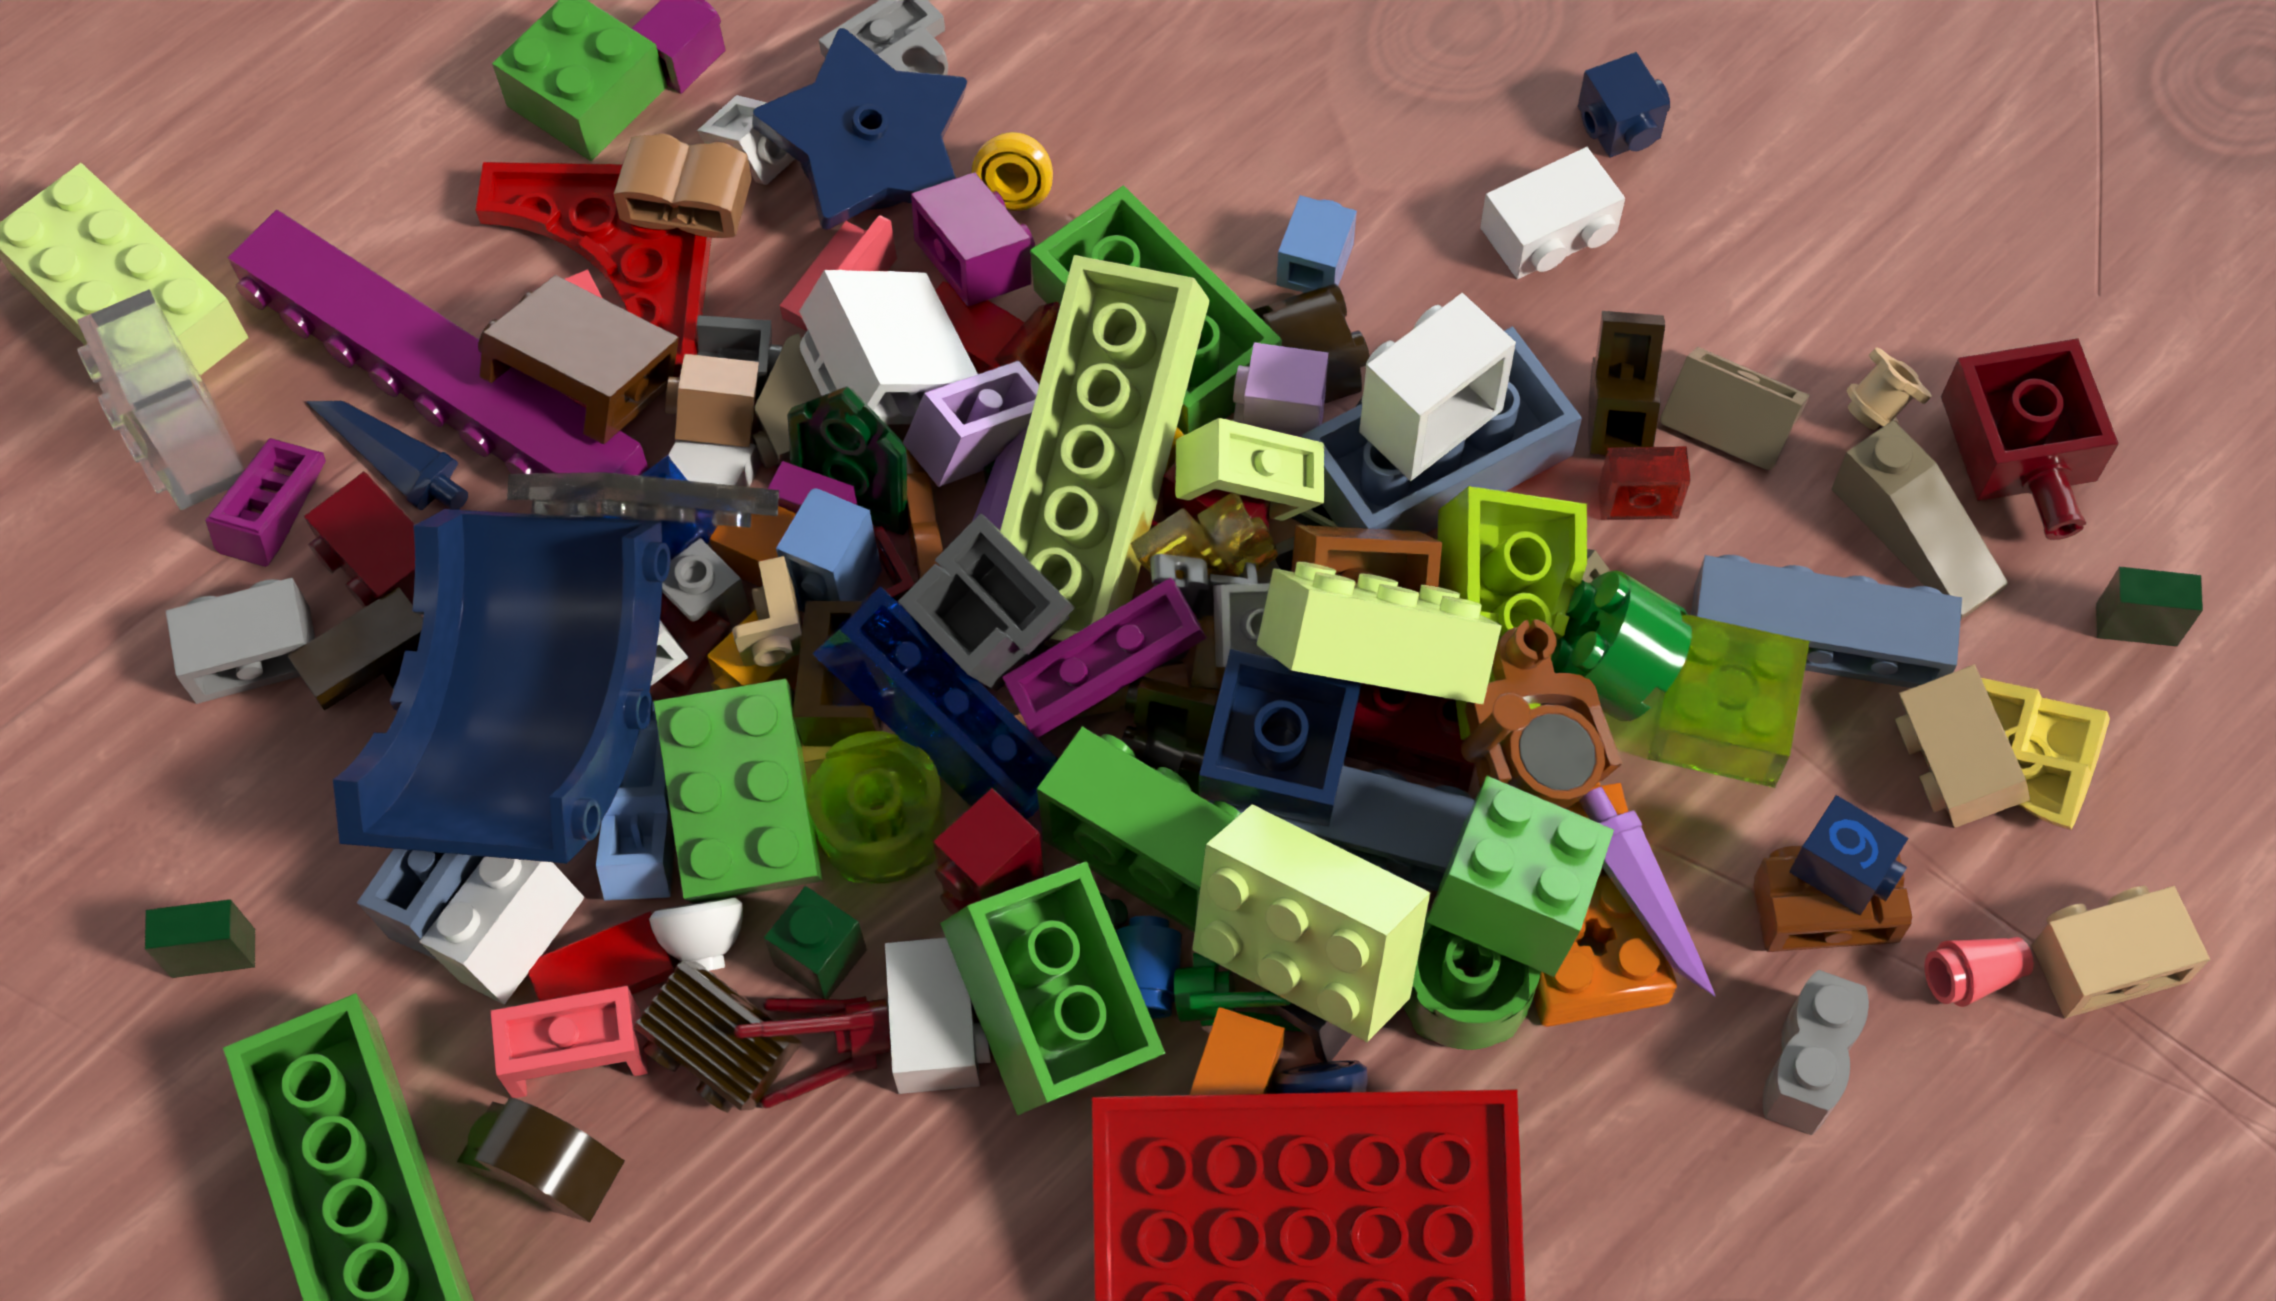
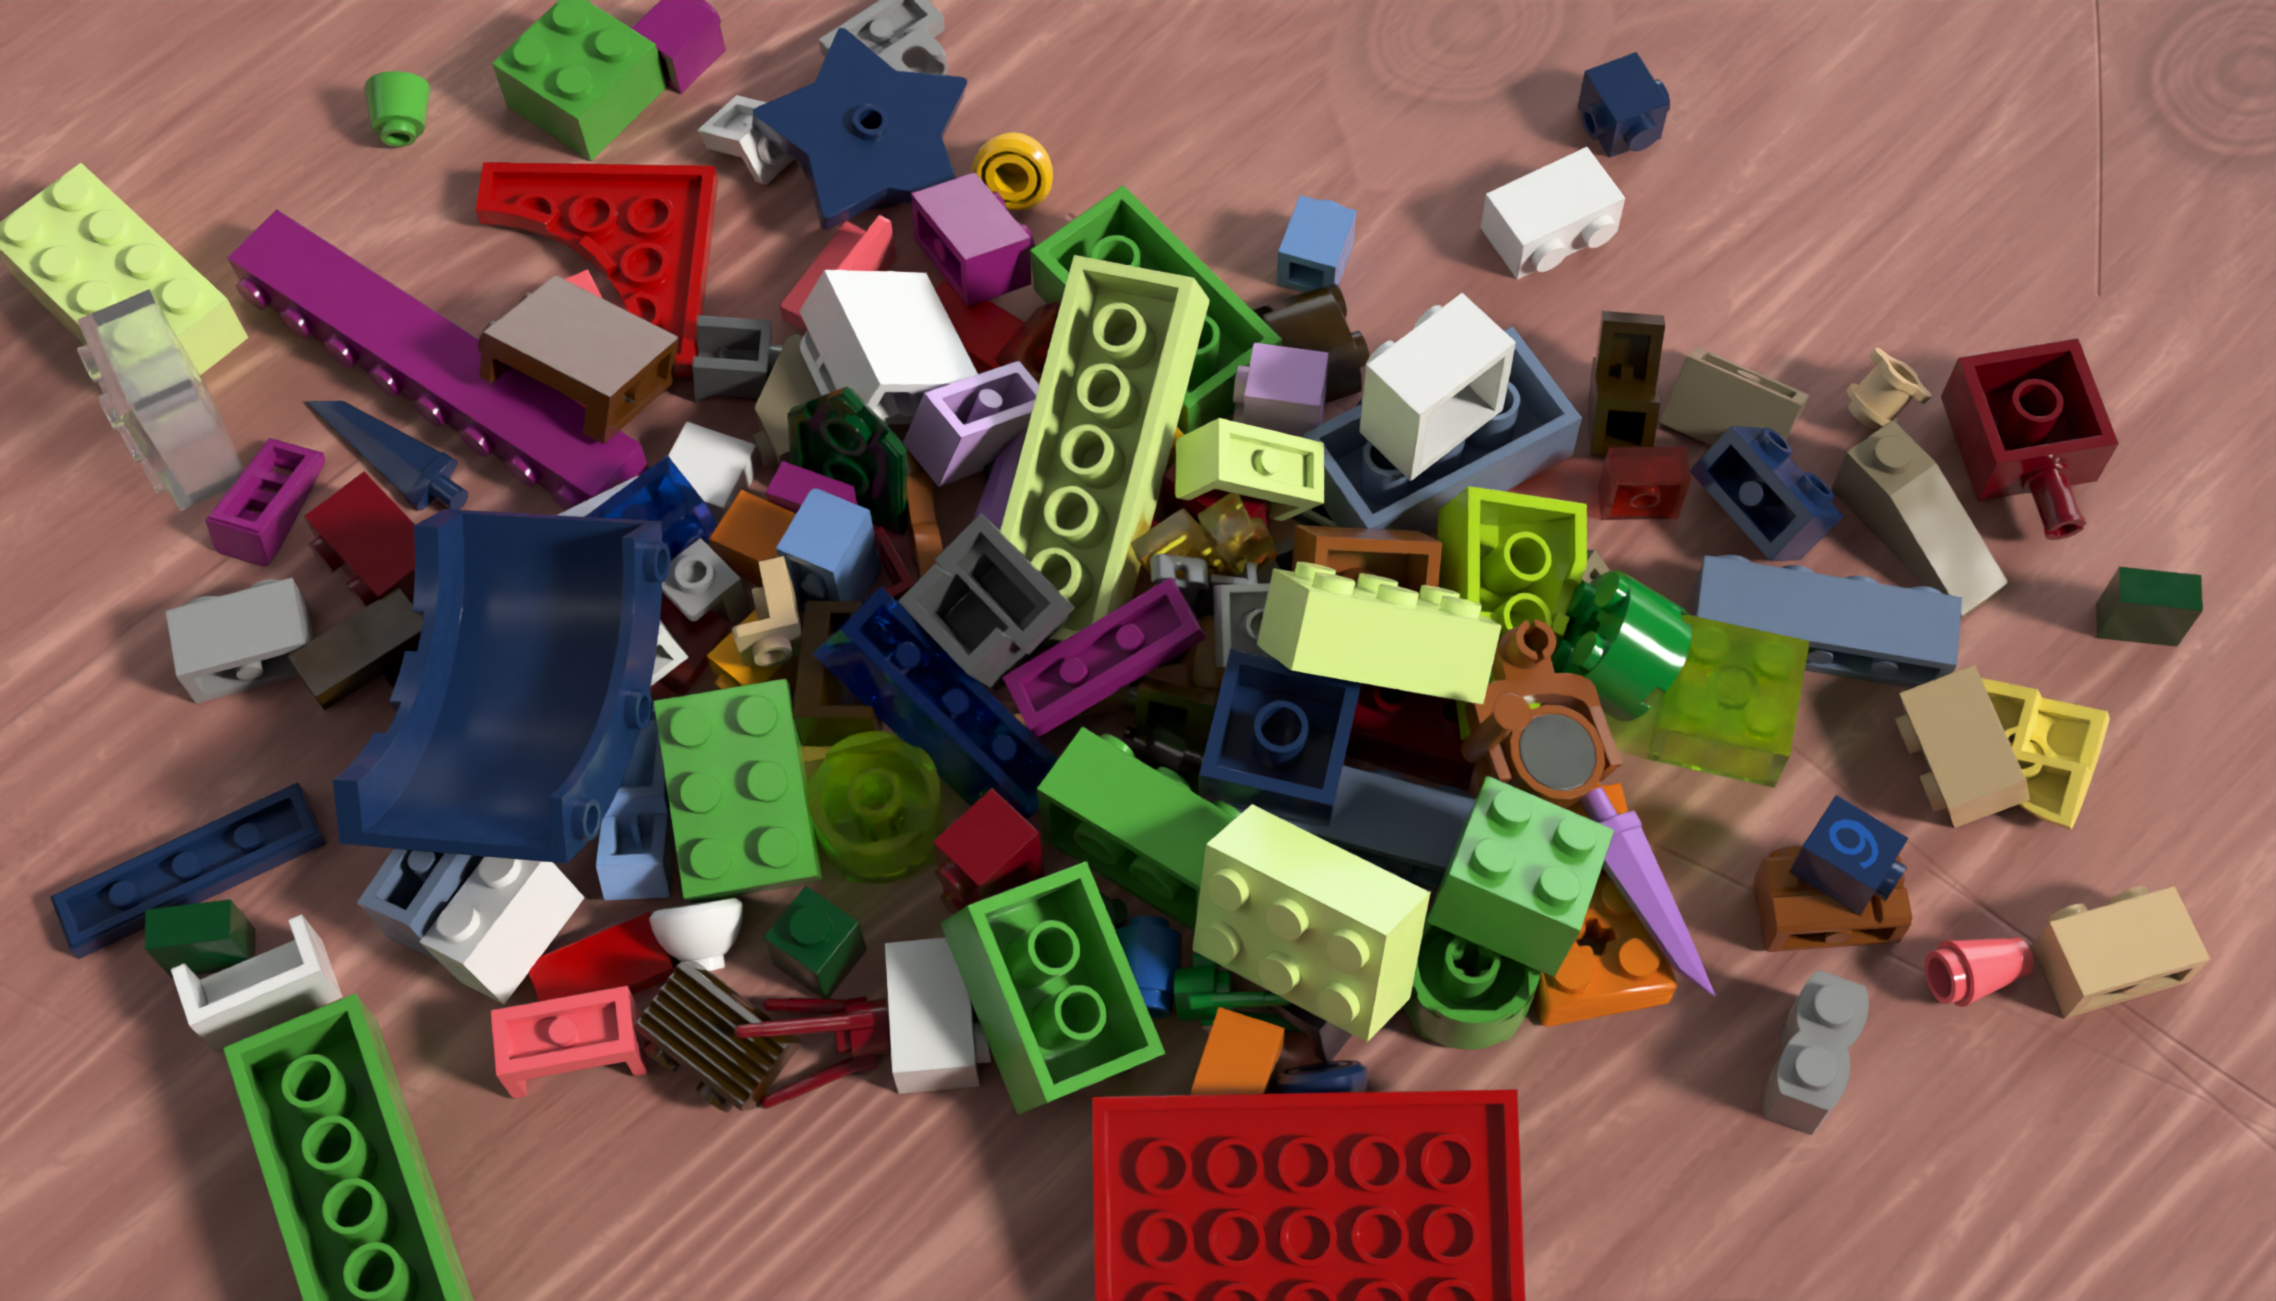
(188, 869): none -> dark blue tile
(259, 990): none -> white panel
(397, 106): none -> bright green hat
(541, 1158): dark brown brick -> none
(641, 498): clear smoke plate -> none
(683, 186): medium nougat brick -> none
(713, 400): medium nougat brick -> none
(1767, 492): none -> dark blue brick

